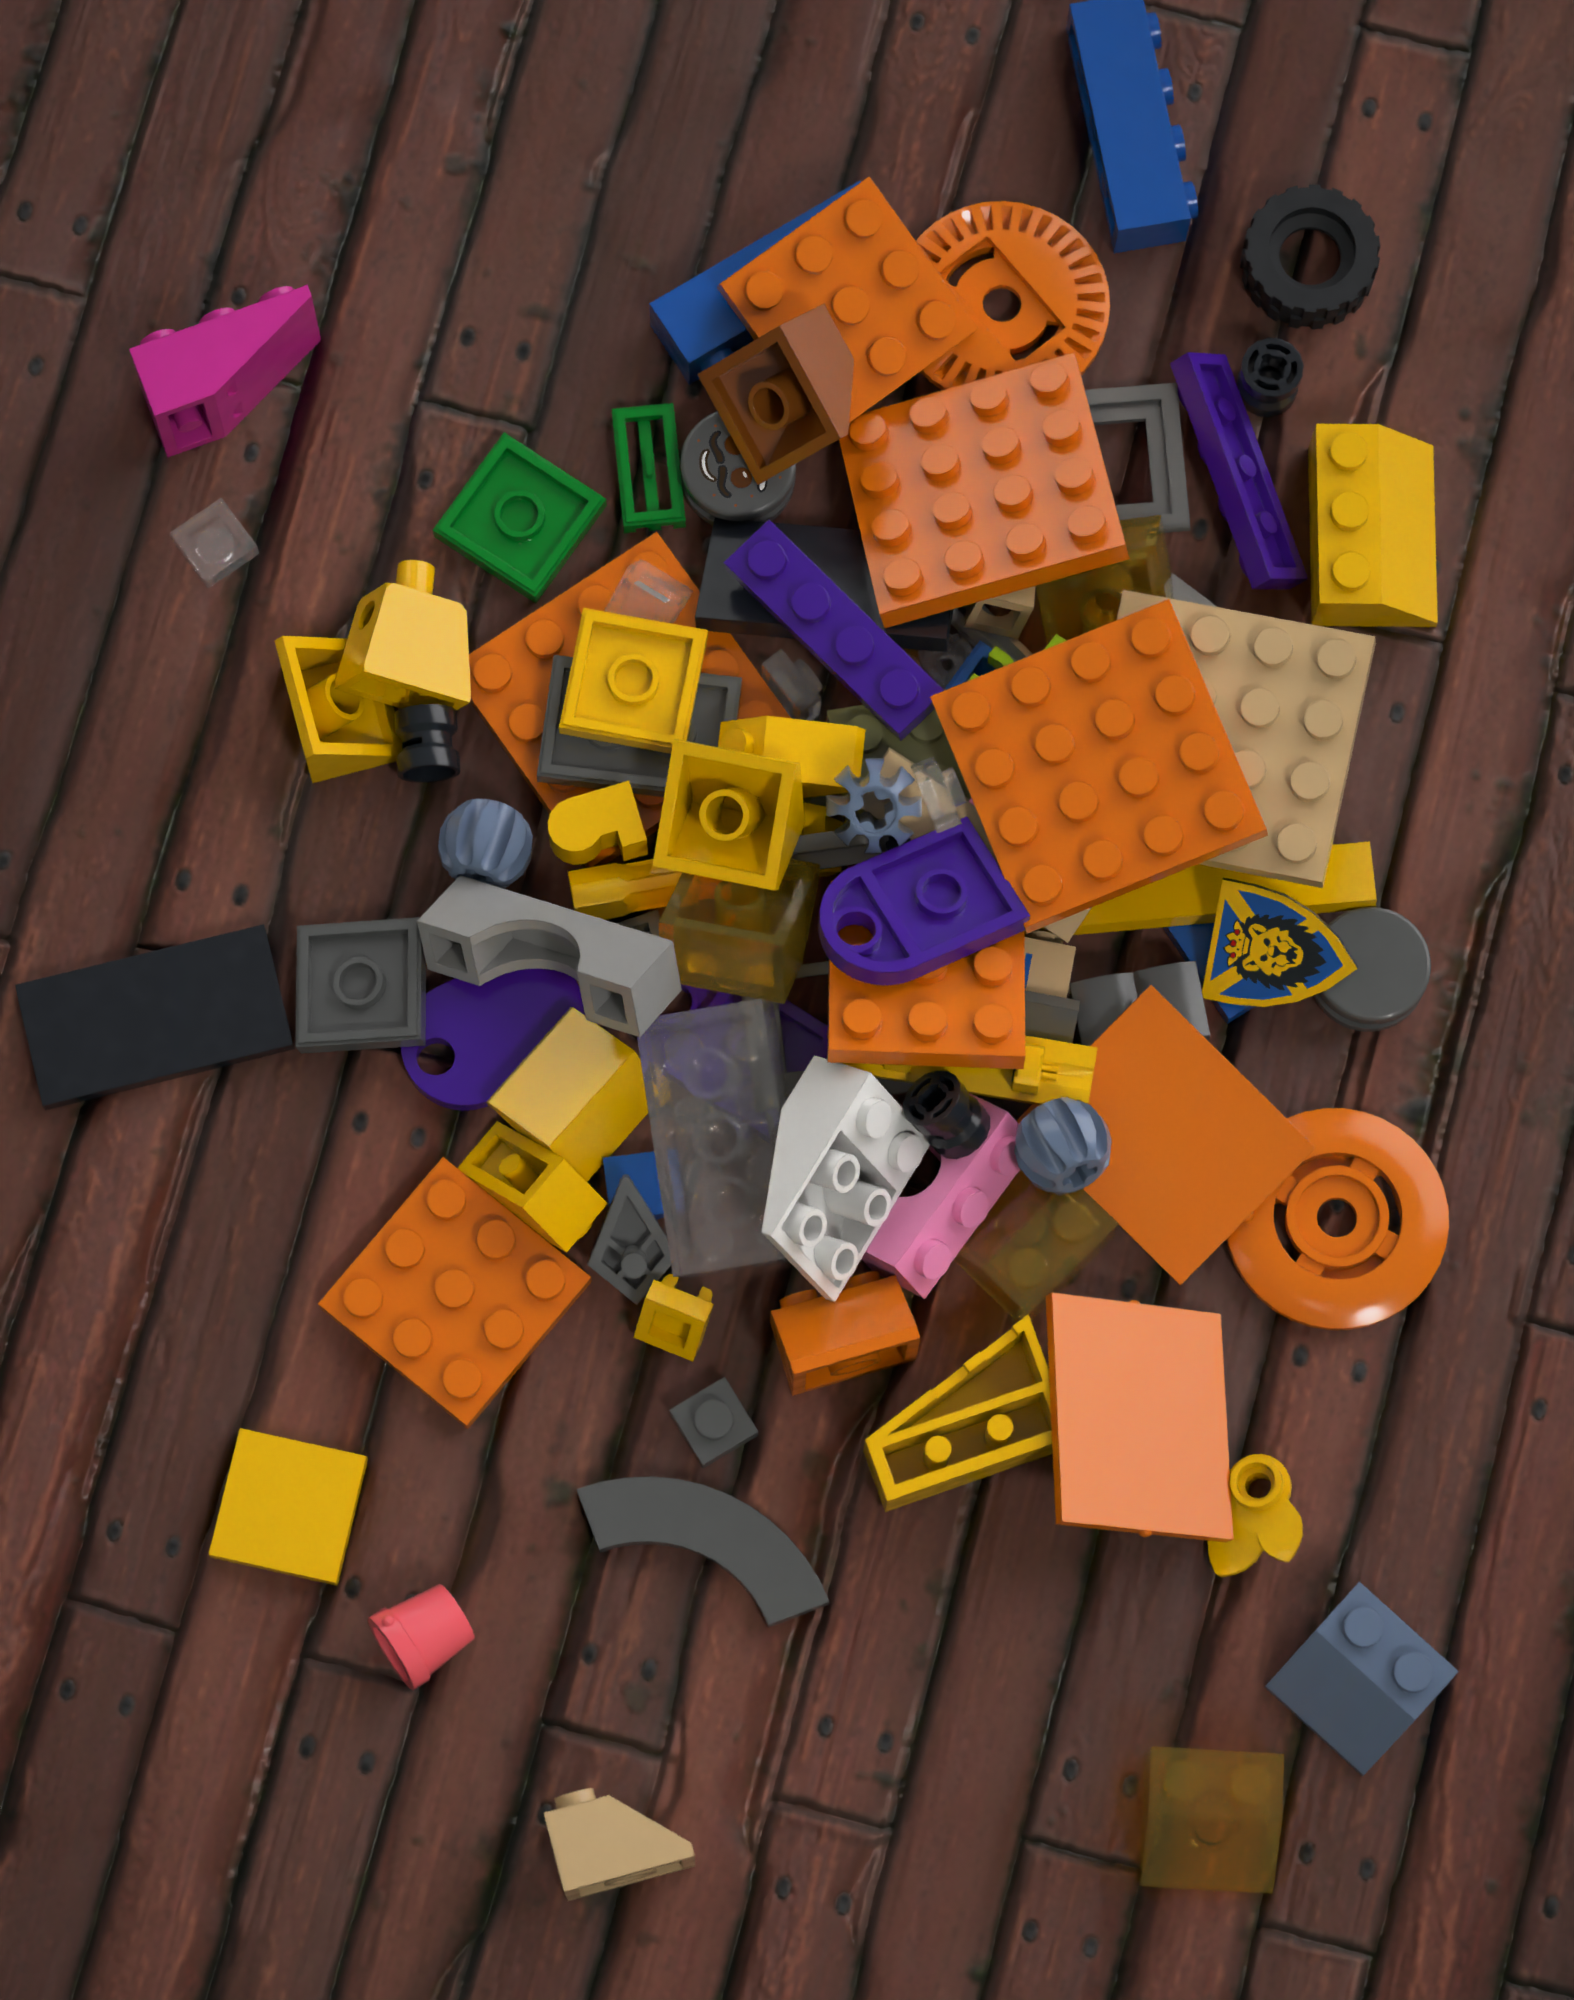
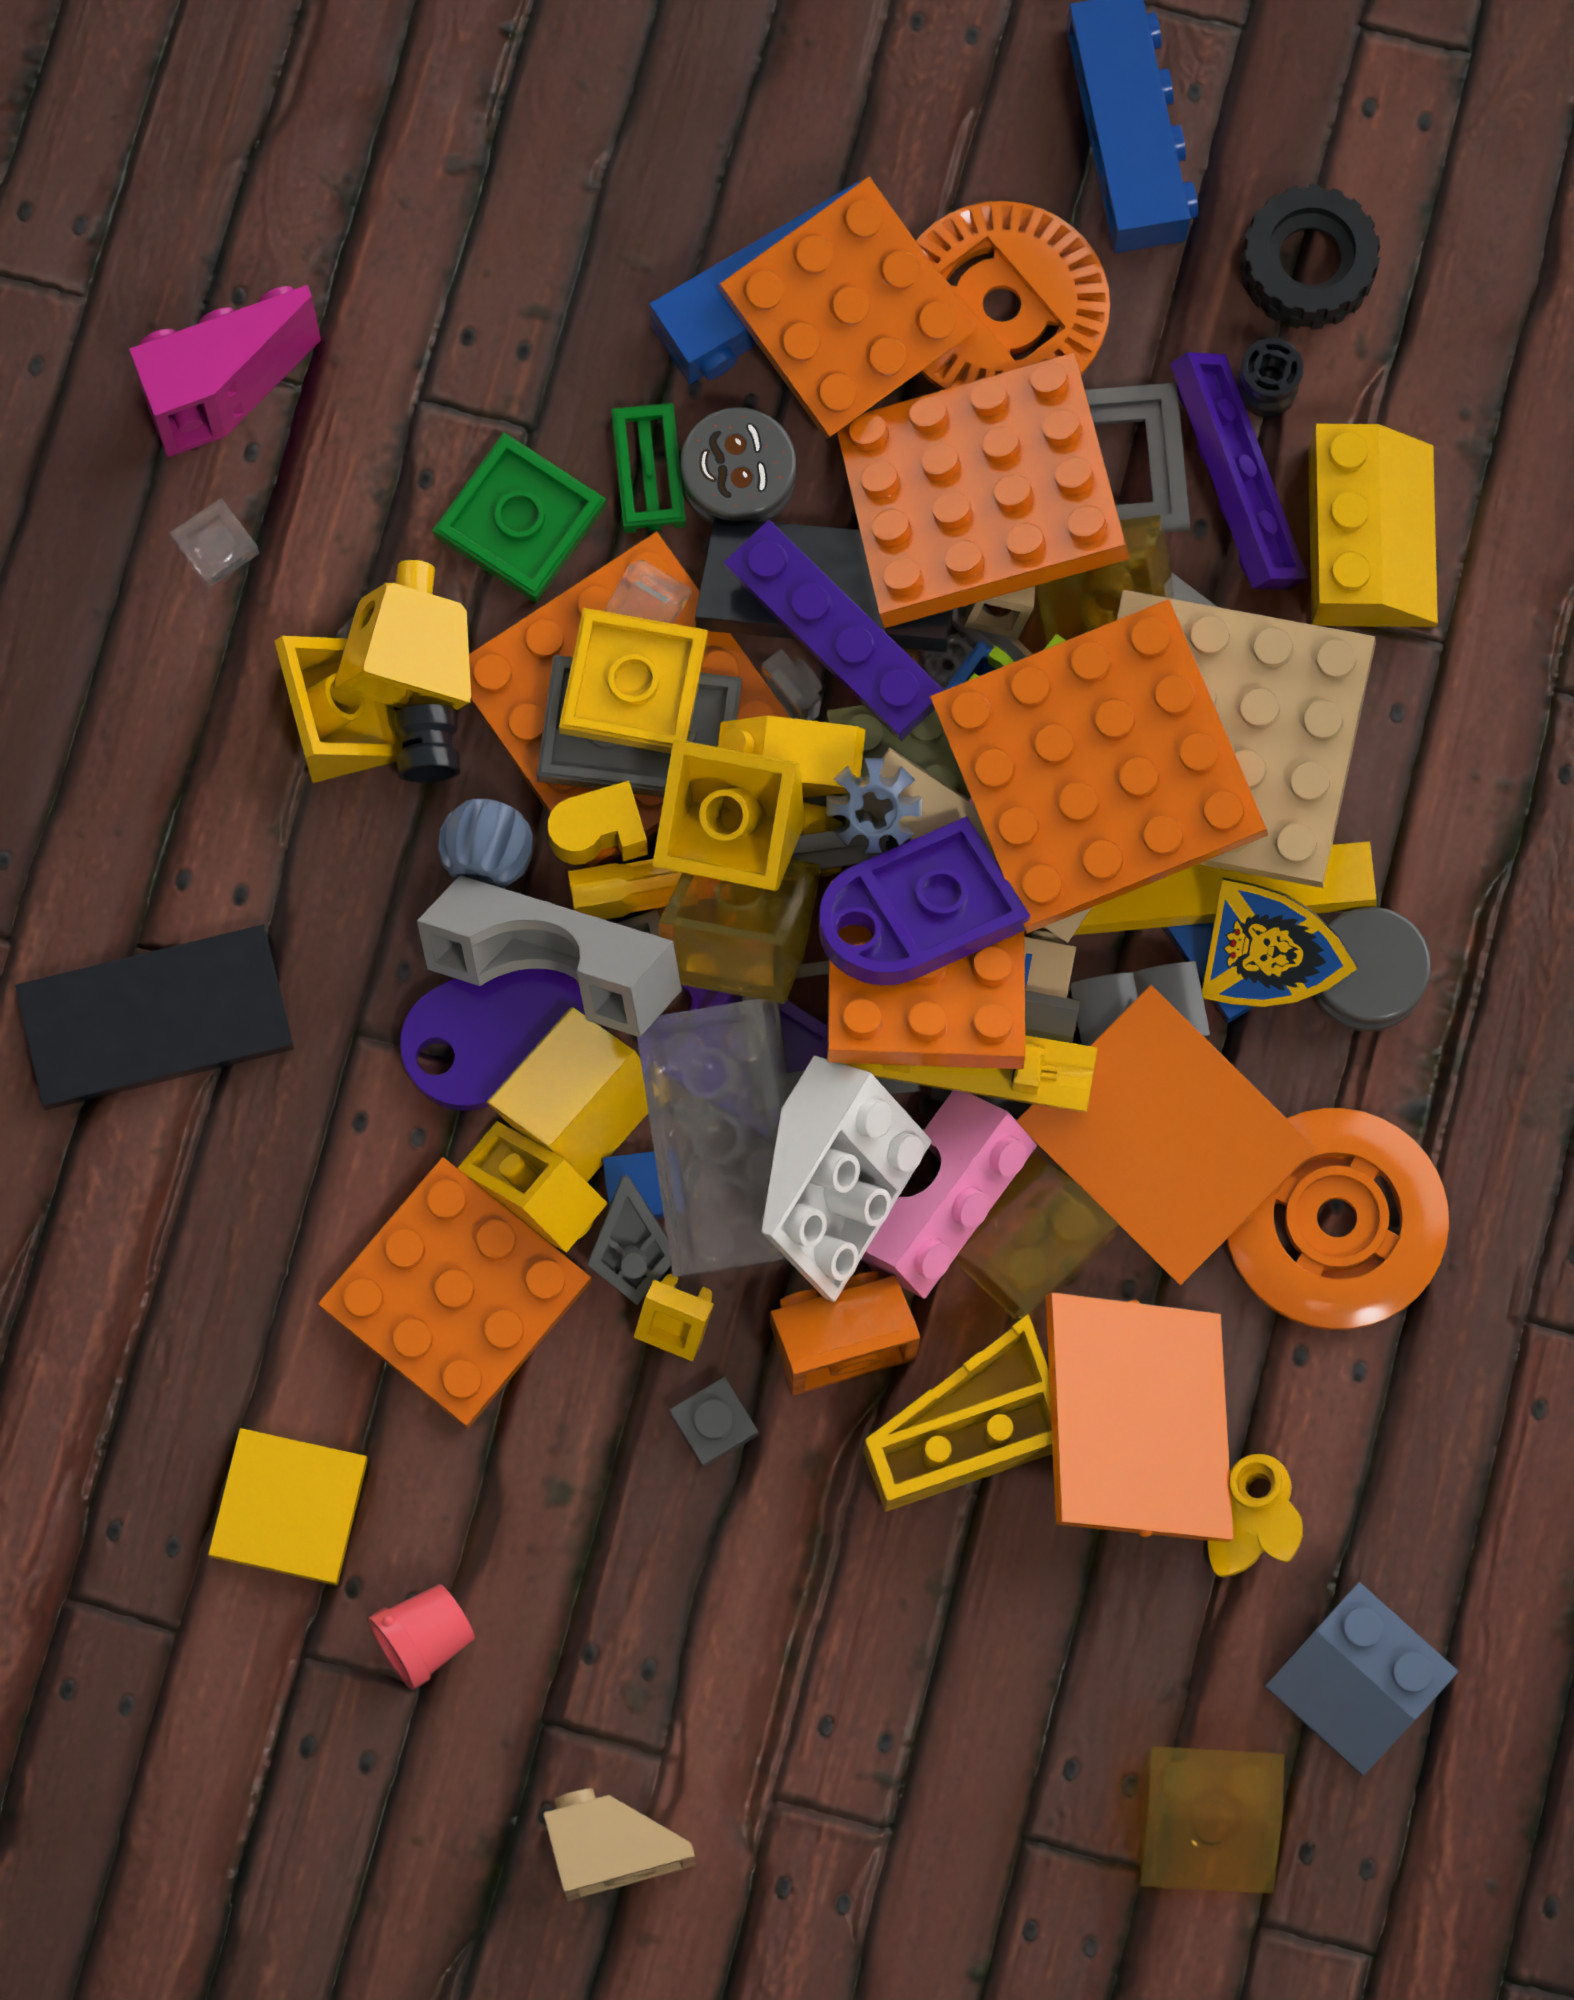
(360, 986): dark grey tile -> none
(711, 1525): dark grey tile -> none
(785, 393): dark orange slope -> none
(939, 792): clear plate -> none
(946, 1114): black wheel -> none
(1063, 1145): sand blue piece -> none

